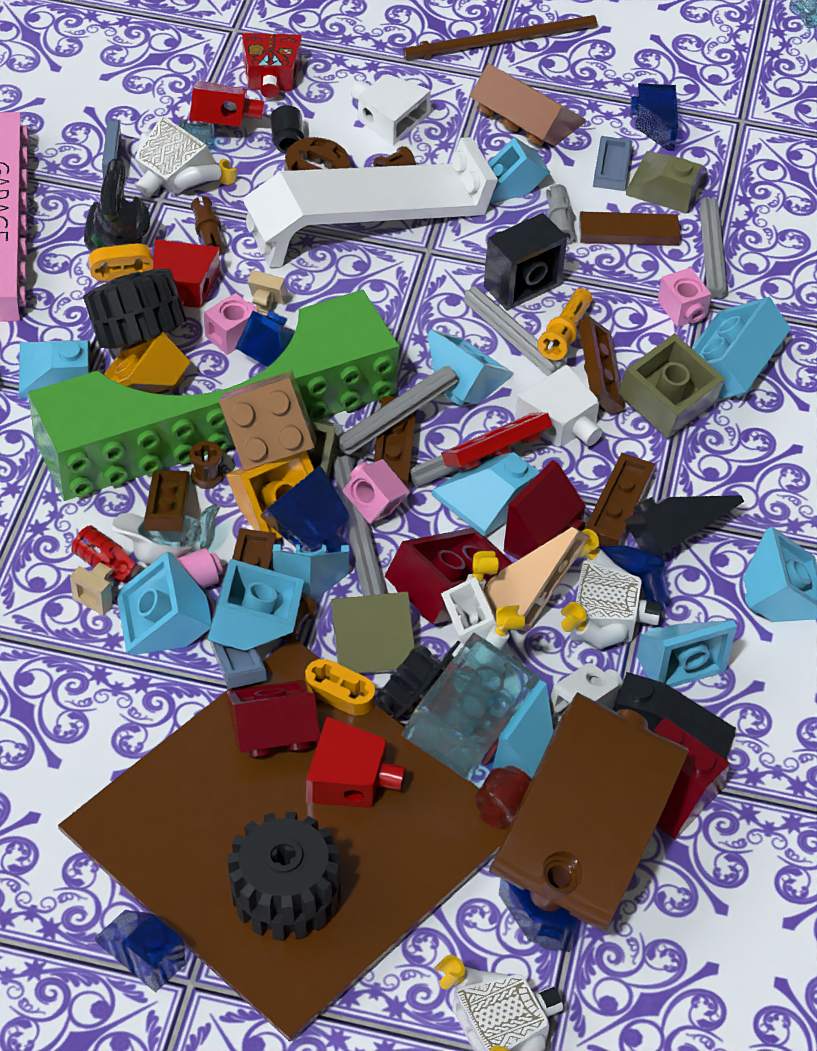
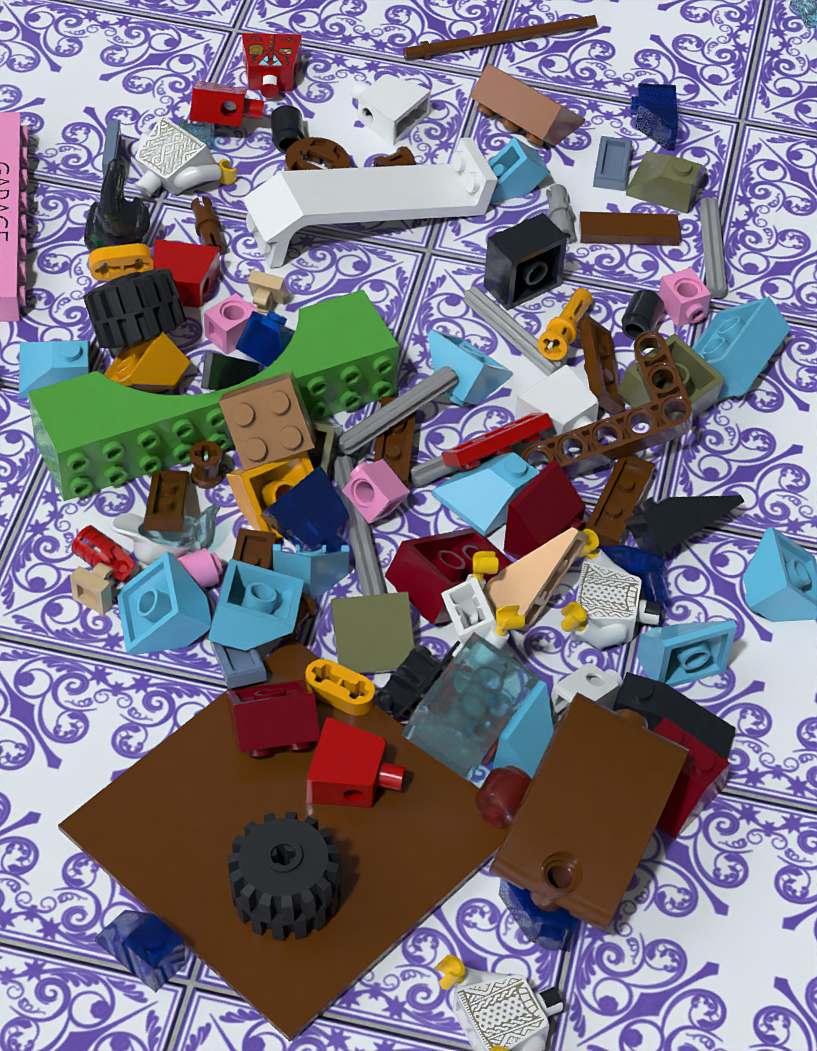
(226, 371): none -> black slope
(621, 425): none -> reddish brown beam
(642, 313): none -> black brick

